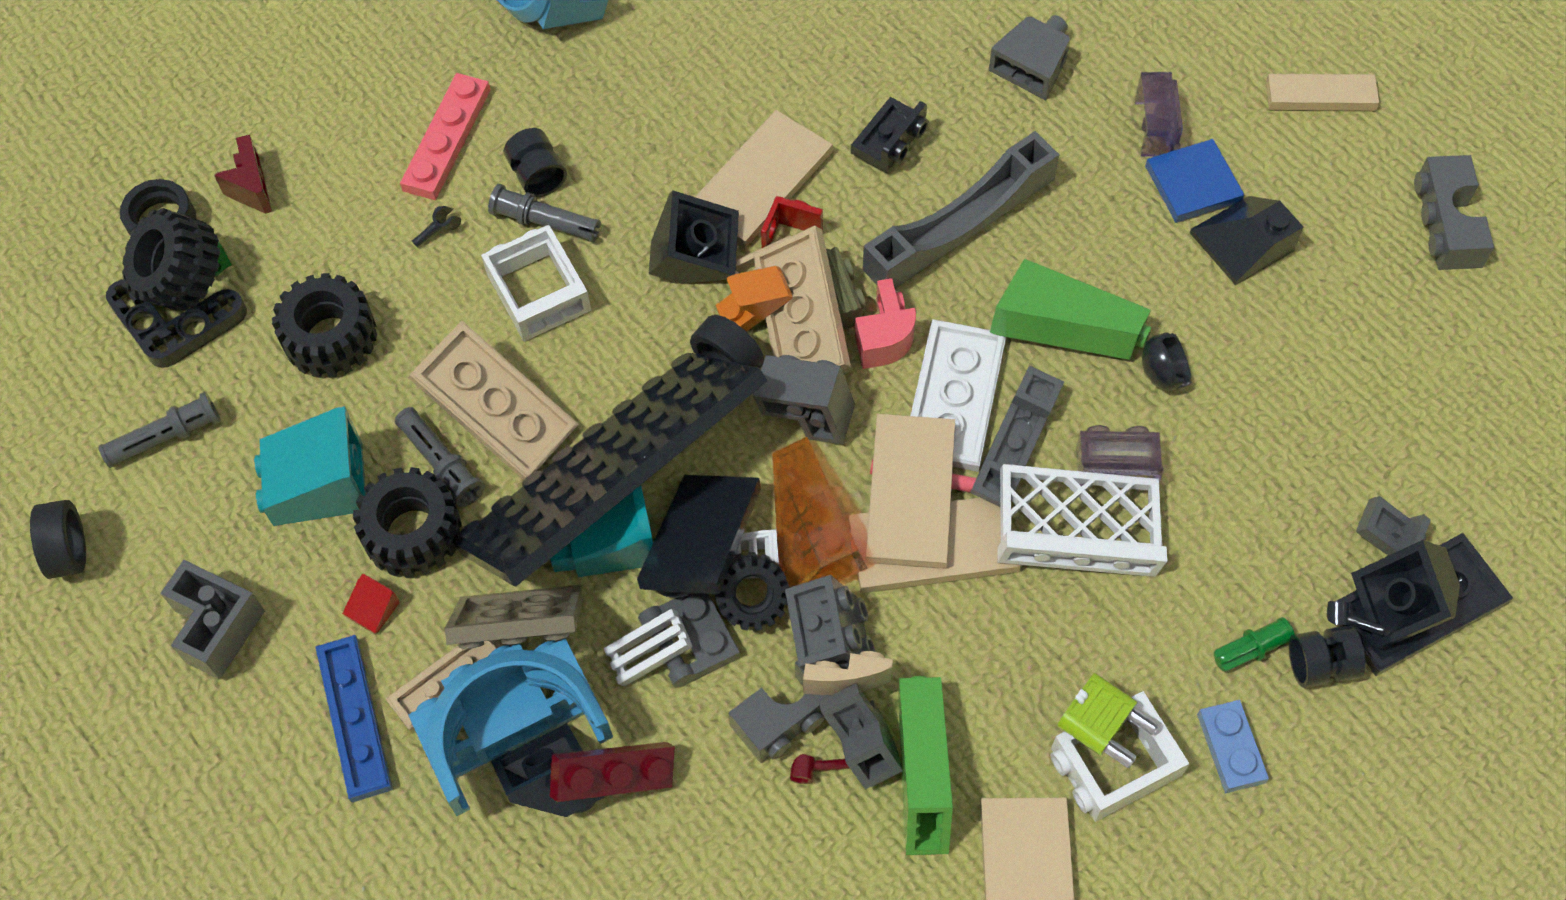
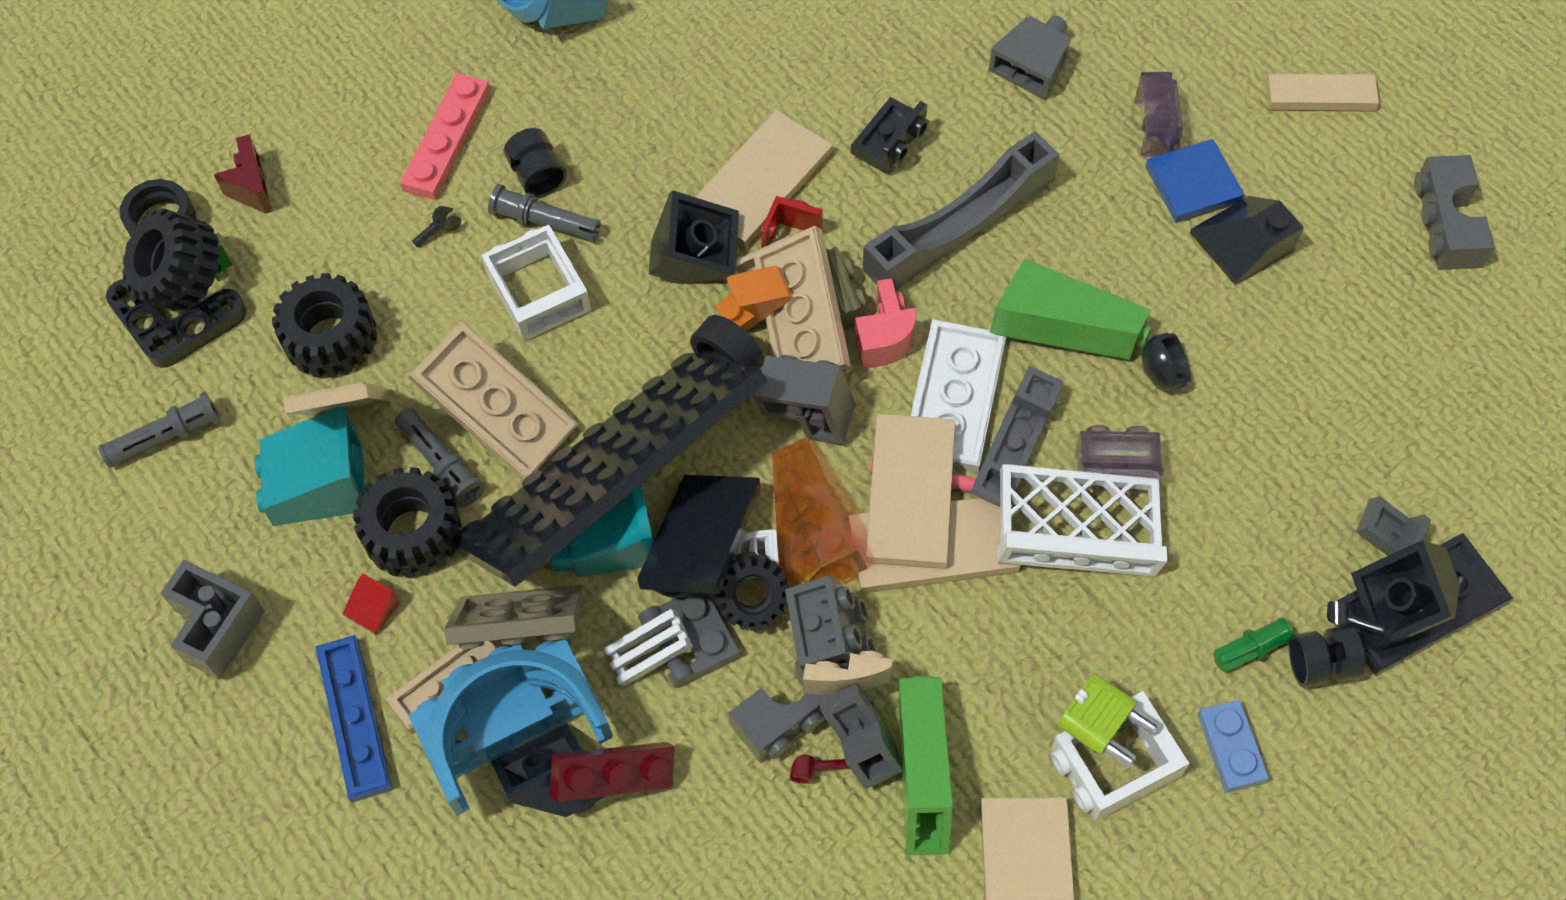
(58, 539): black tyre -> none
(325, 400): none -> tan tile

